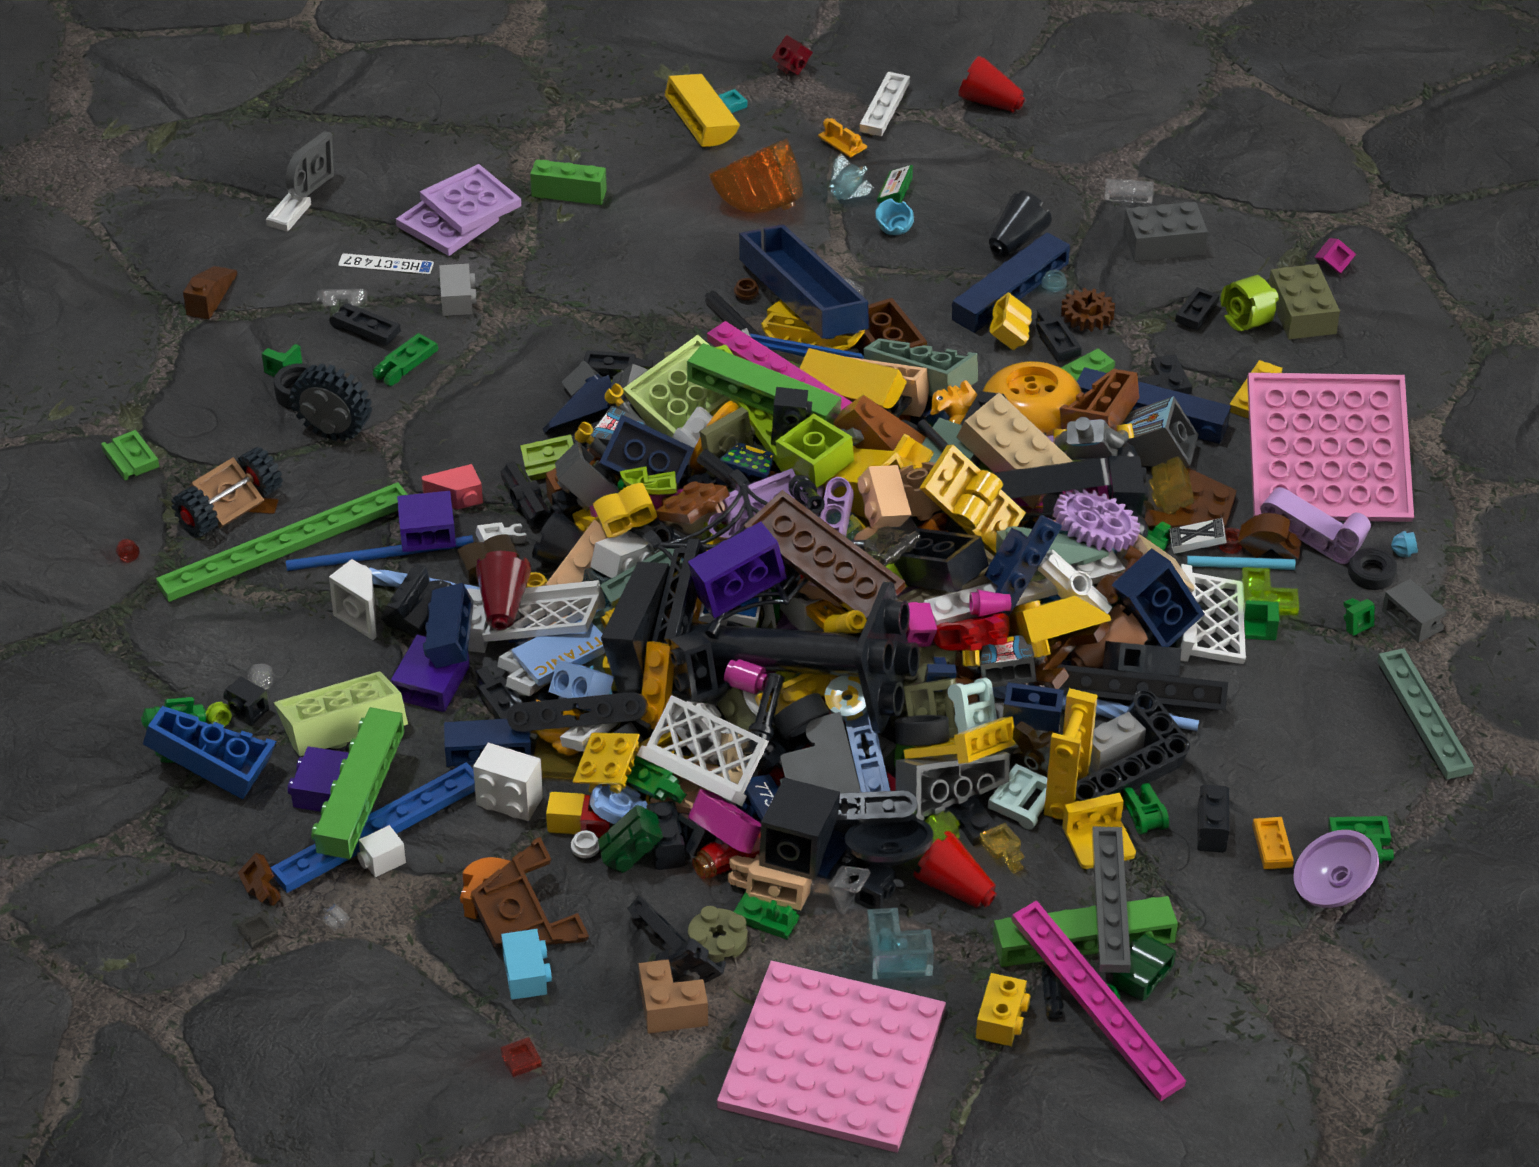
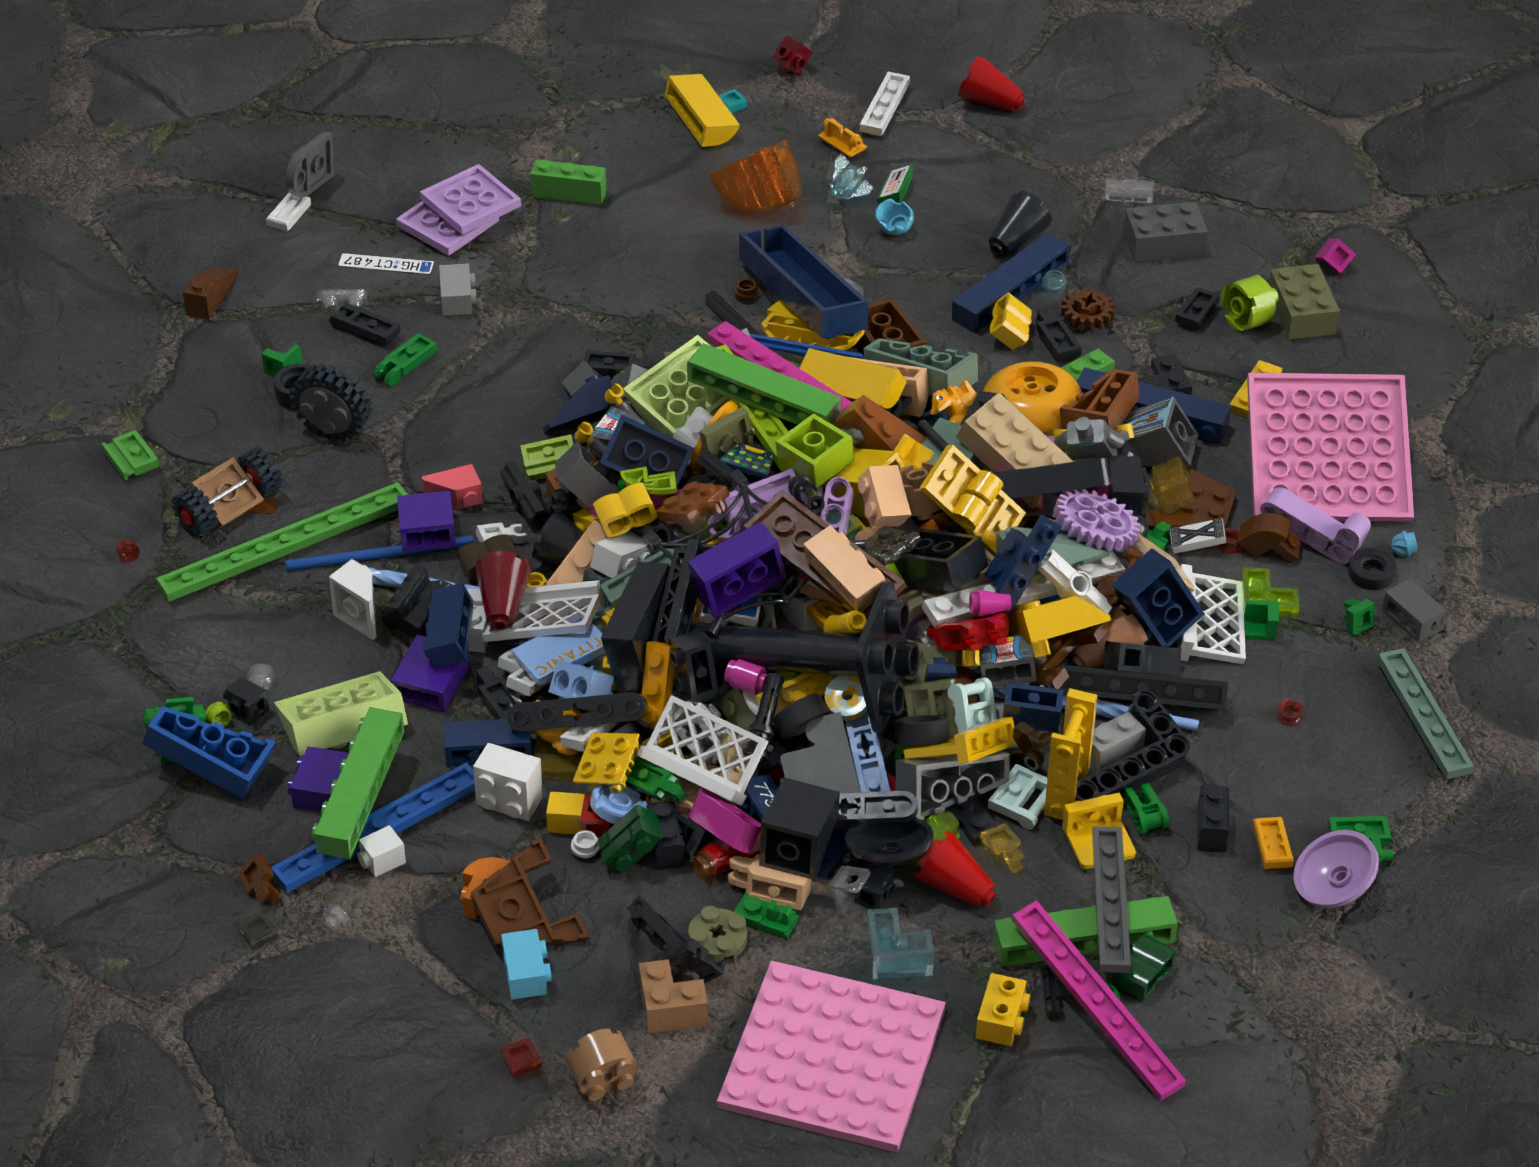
(601, 1063): none -> medium nougat brick
(789, 410): black brick -> none
(844, 568): none -> light nougat brick
(921, 624): dark pink brick -> none
(1238, 562): medium azure bar -> none
(1290, 705): none -> clear red bush

